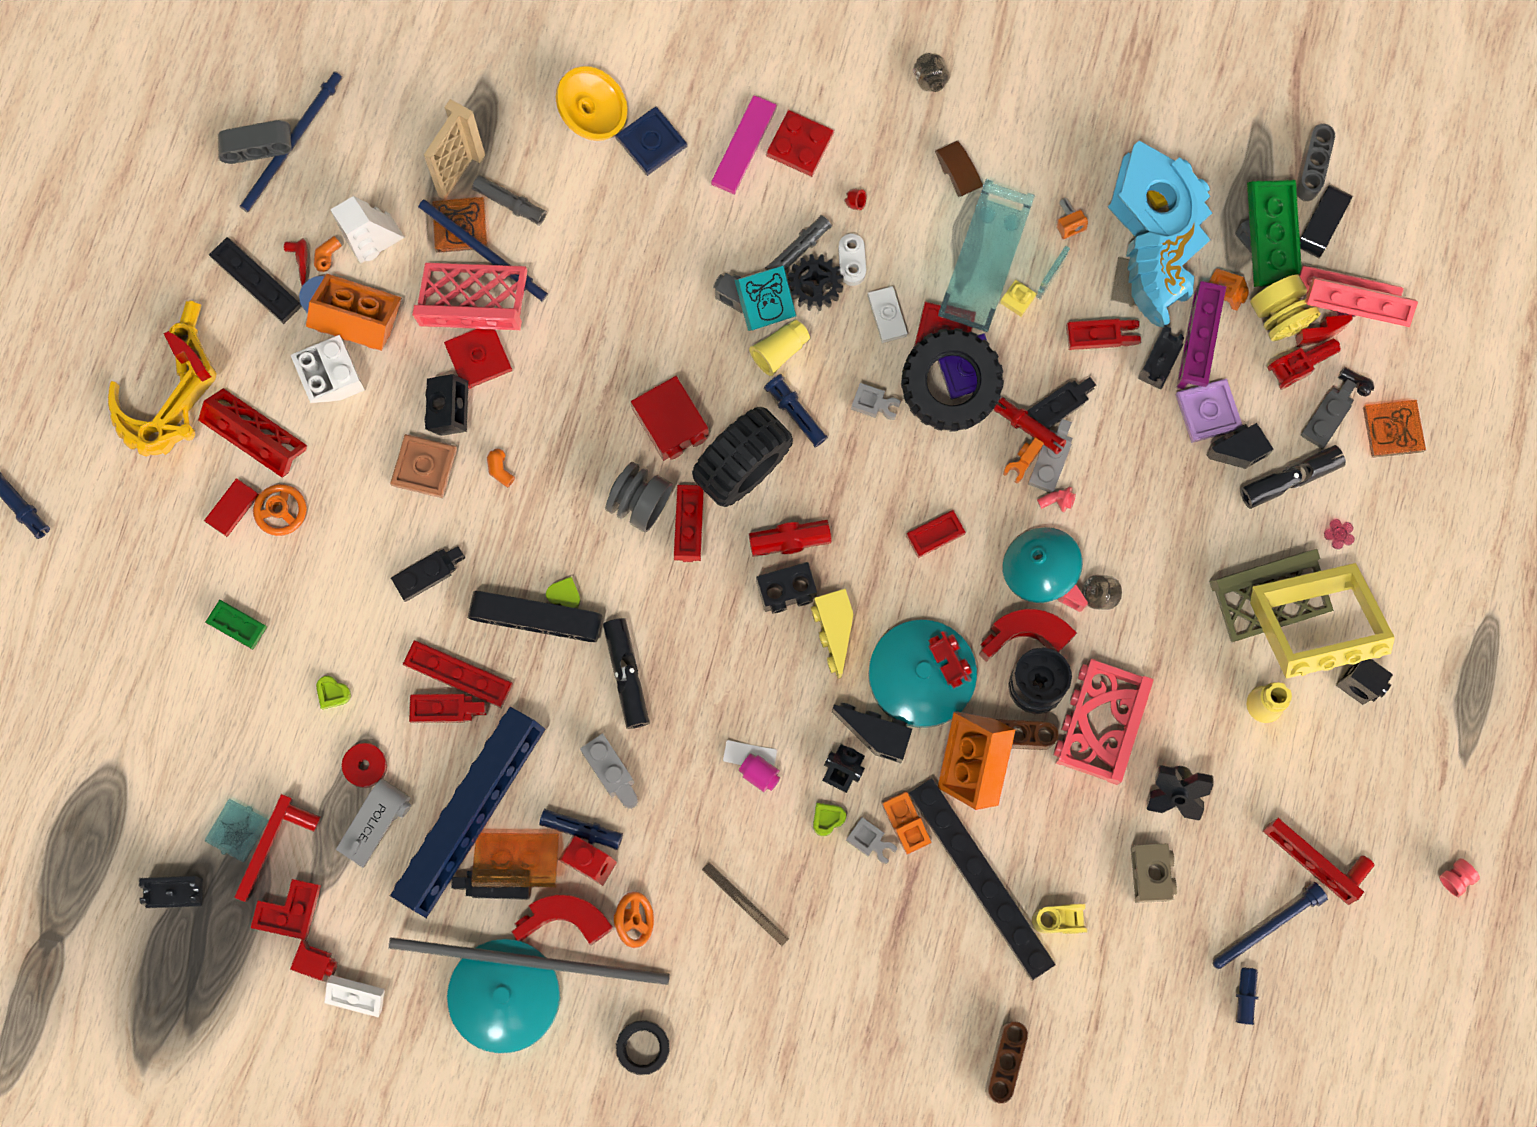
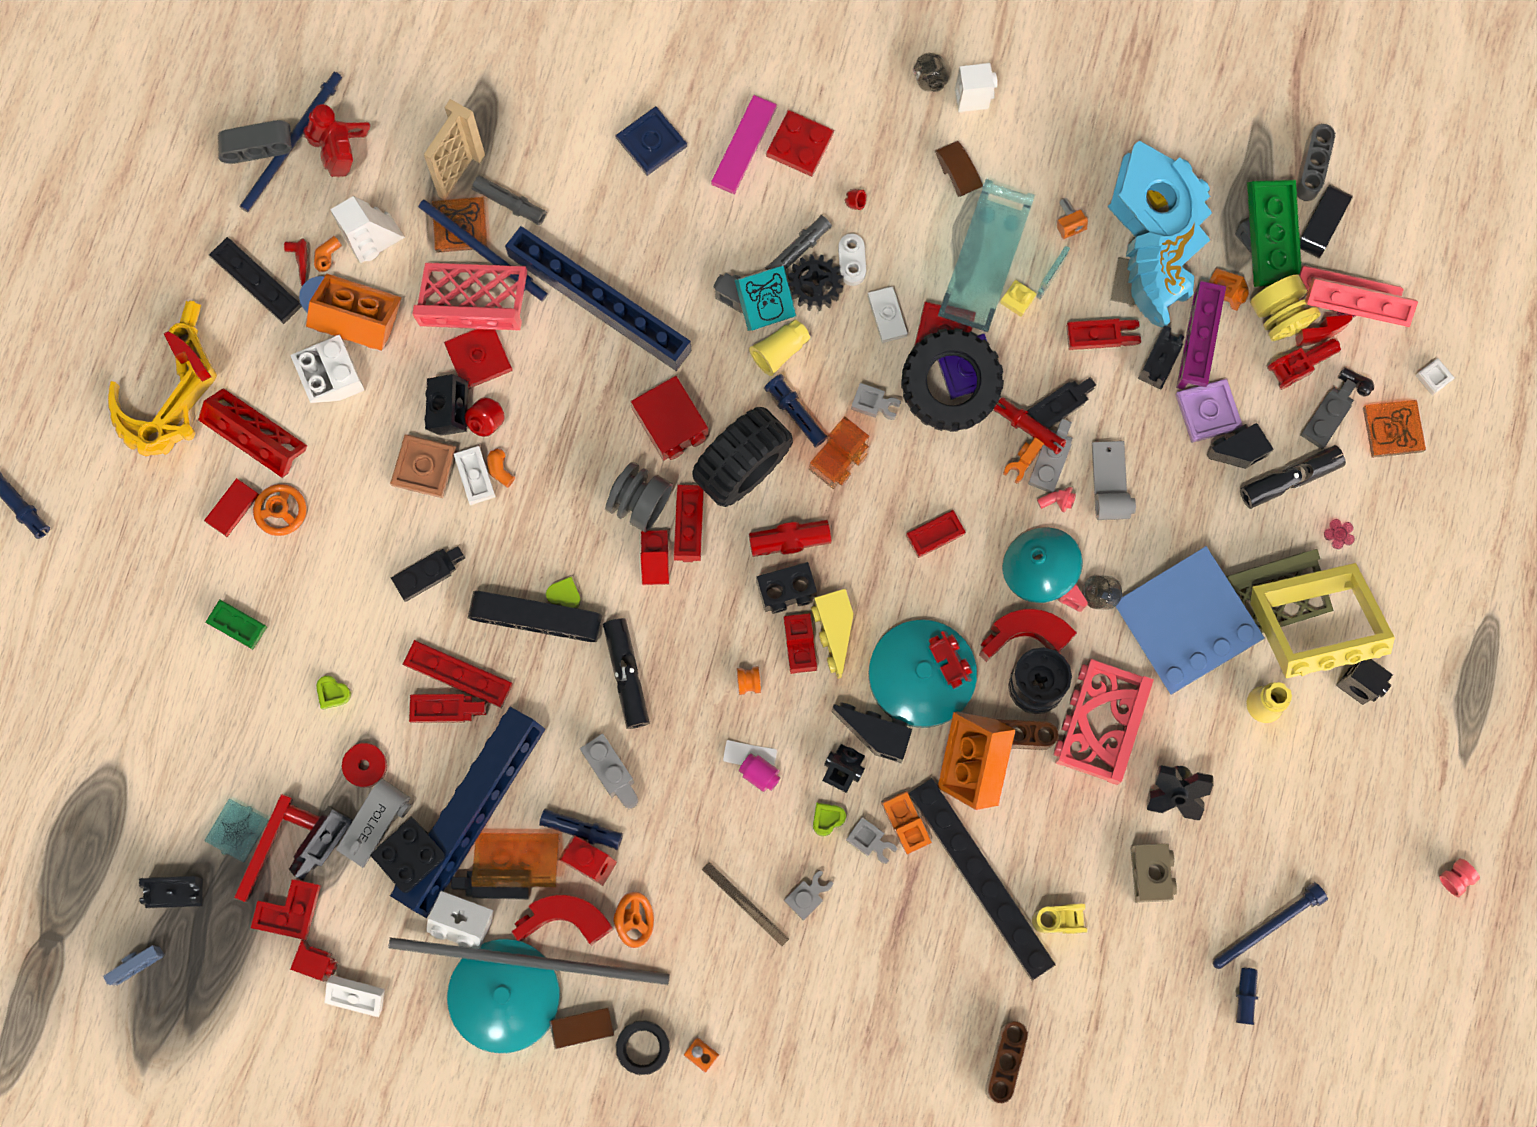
(133, 964): none -> sand blue plate
(320, 842): none -> black hinge
(333, 139): none -> red piece
(408, 855): none -> black bracket
(472, 919): none -> white brick
(474, 475): none -> white plate
(484, 417): none -> red head
(581, 1028): none -> reddish brown slope
(598, 95): yellow dish -> none
(598, 298): none -> dark blue brick
(654, 557): none -> red slope
(695, 1052): none -> orange piece
(748, 680): none -> orange wheel
(800, 643): none -> red slope
(805, 897): none -> light grey plate
(844, 449): none -> clear orange brick
(975, 87): none -> white brick
(1110, 486): none -> light grey door
(1189, 620): none -> medium blue plate
(1342, 885): red piece -> none
(1435, 376): none -> white tile

